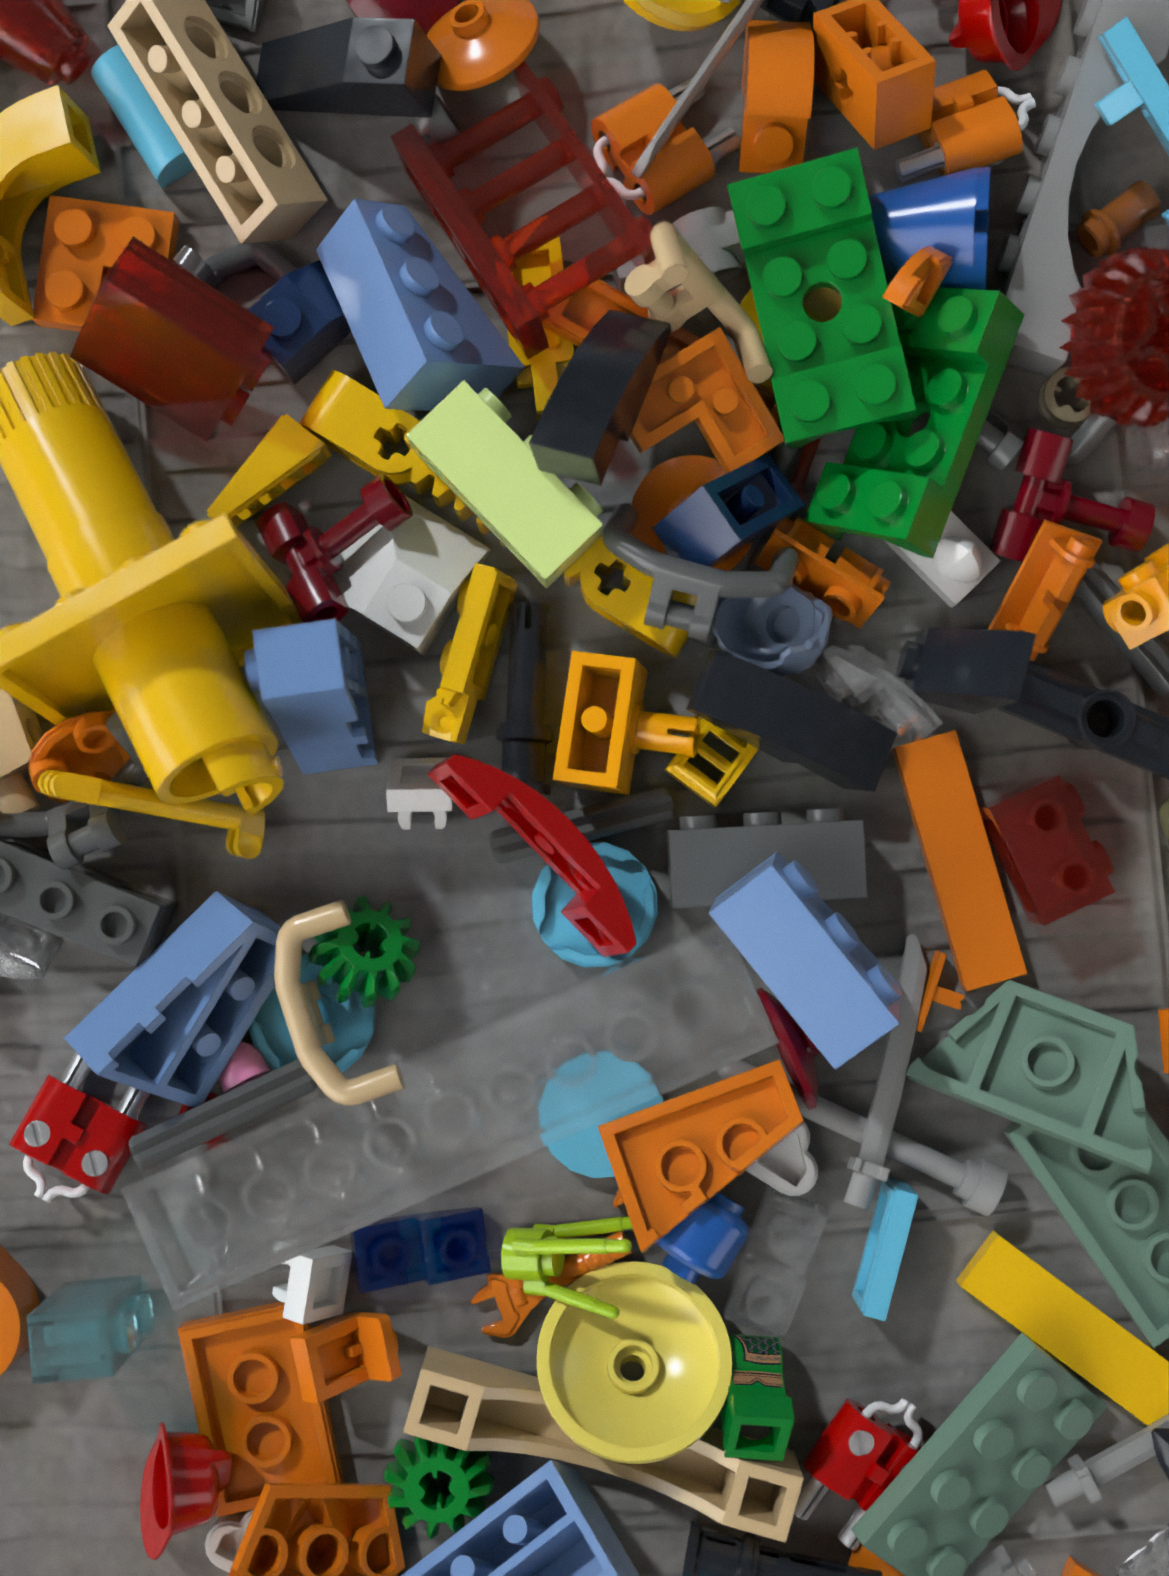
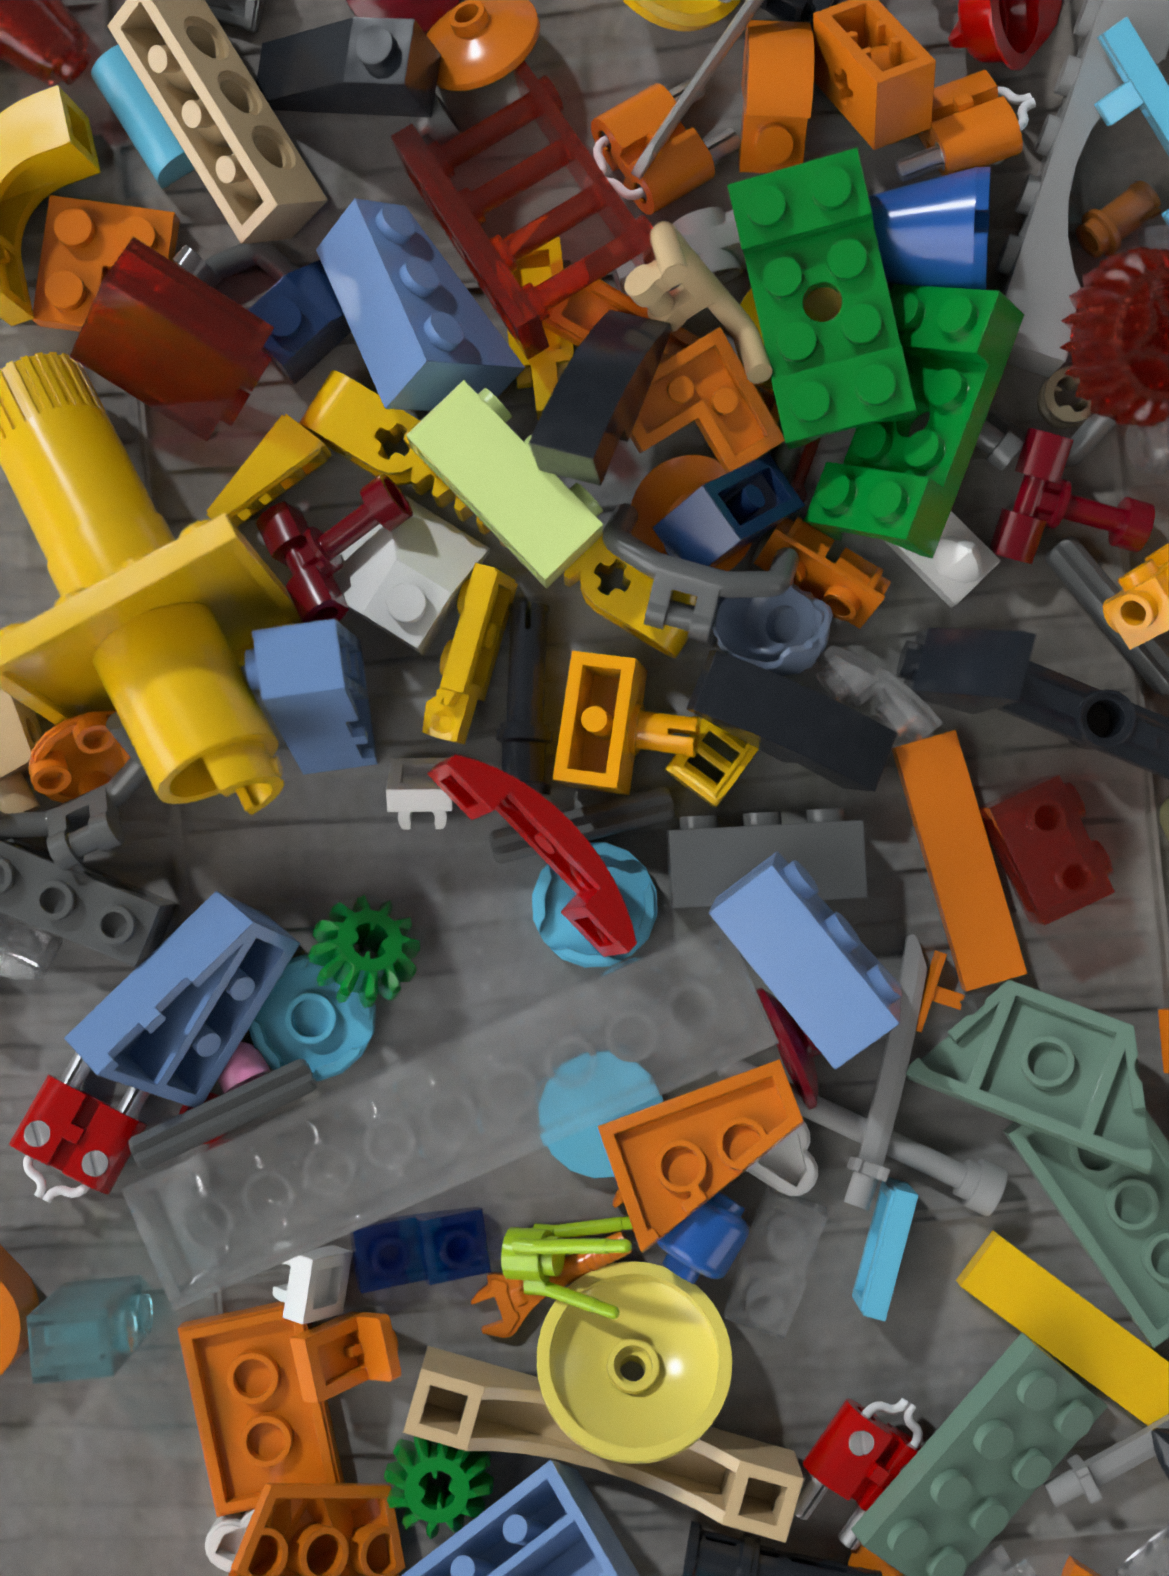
(180, 1486): red piece -> none
(244, 831): yellow hinge -> none
(304, 1016): tan piece -> none
(757, 1399): green leg -> none
(918, 280): orange tile -> none
(1046, 583): orange hinge -> none

